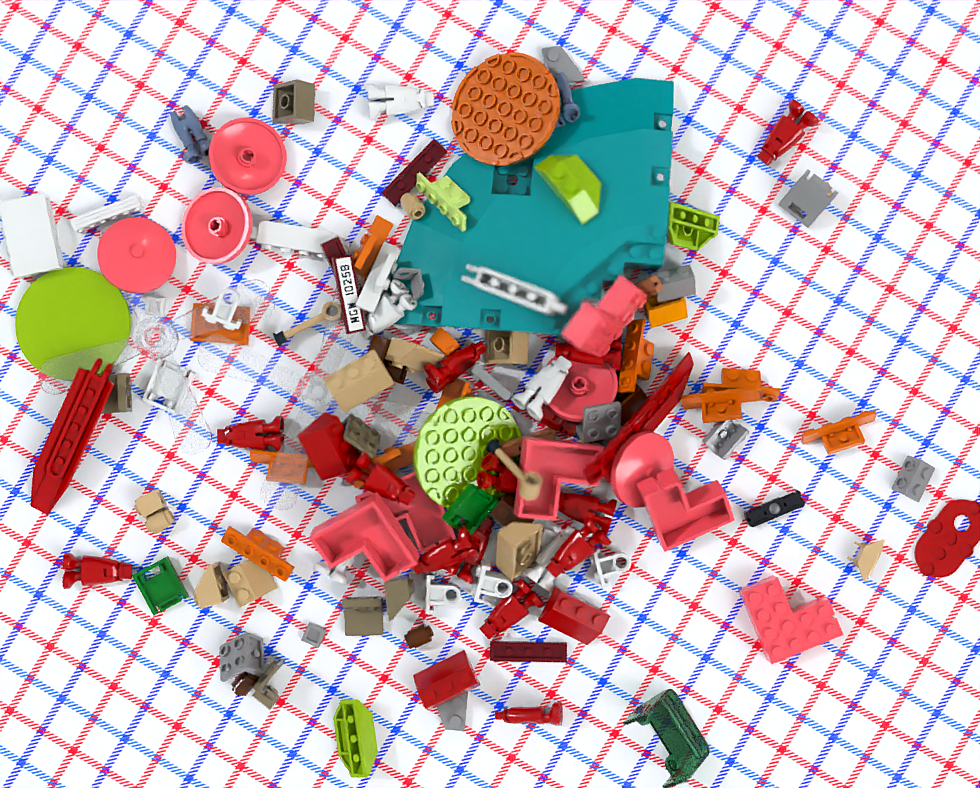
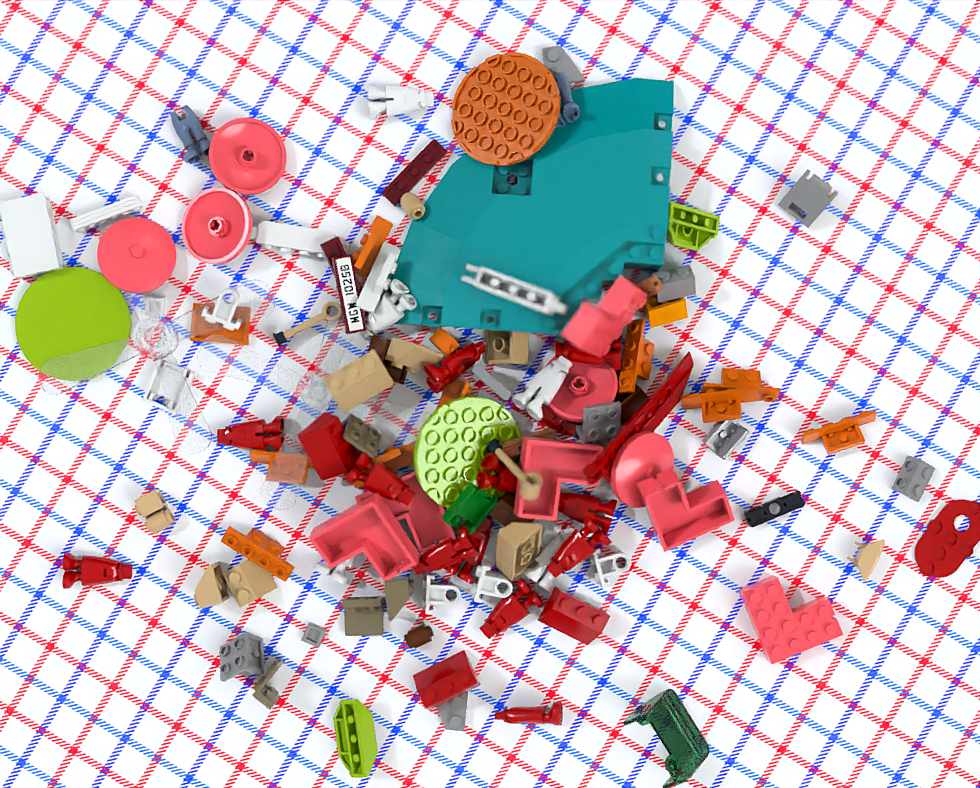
(70, 435): red hinge -> none
(120, 397): dark tan bracket -> none
(161, 589): green container -> none
(244, 683): reddish brown brick -> none
(293, 102): dark tan slope -> none
(417, 282): light grey bracket -> none
(446, 197): yellowish green bracket -> none
(528, 651): dark red tile -> none
(572, 184): lime wedge -> none
(786, 132): red piece -> none

